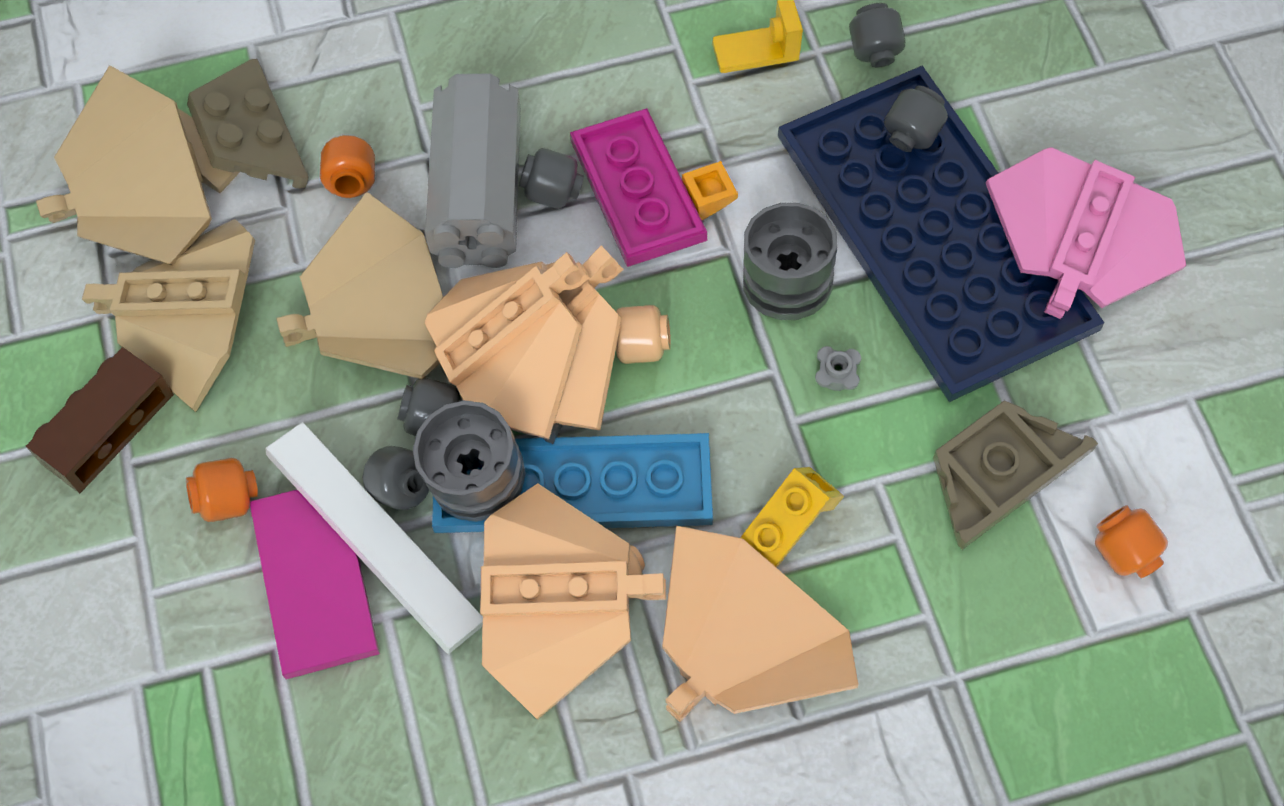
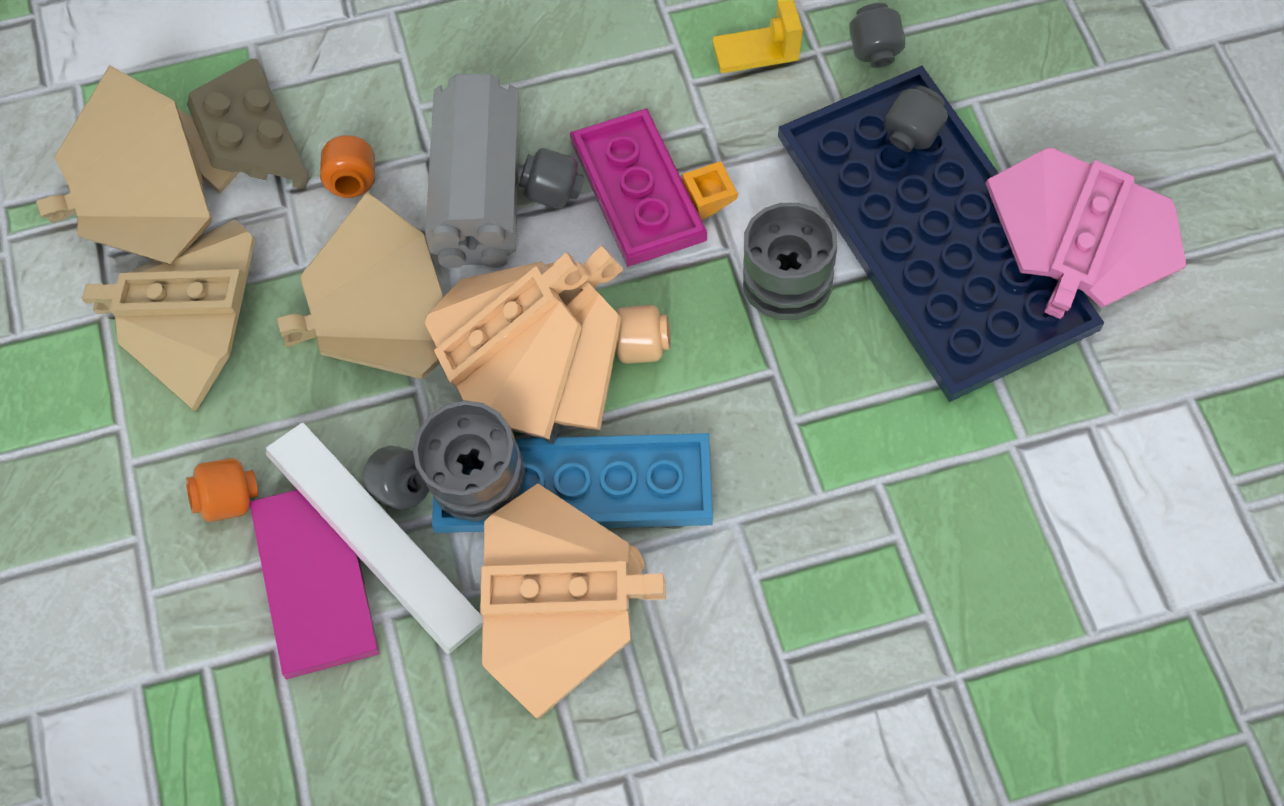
(100, 419): reddish brown brick -> none
(424, 399): dark grey head -> none
(746, 630): light nougat panel -> none
(790, 513): yellow bracket -> none
(834, 379): light grey plate -> none
(1001, 466): dark tan wing -> none
(1131, 542): orange head -> none

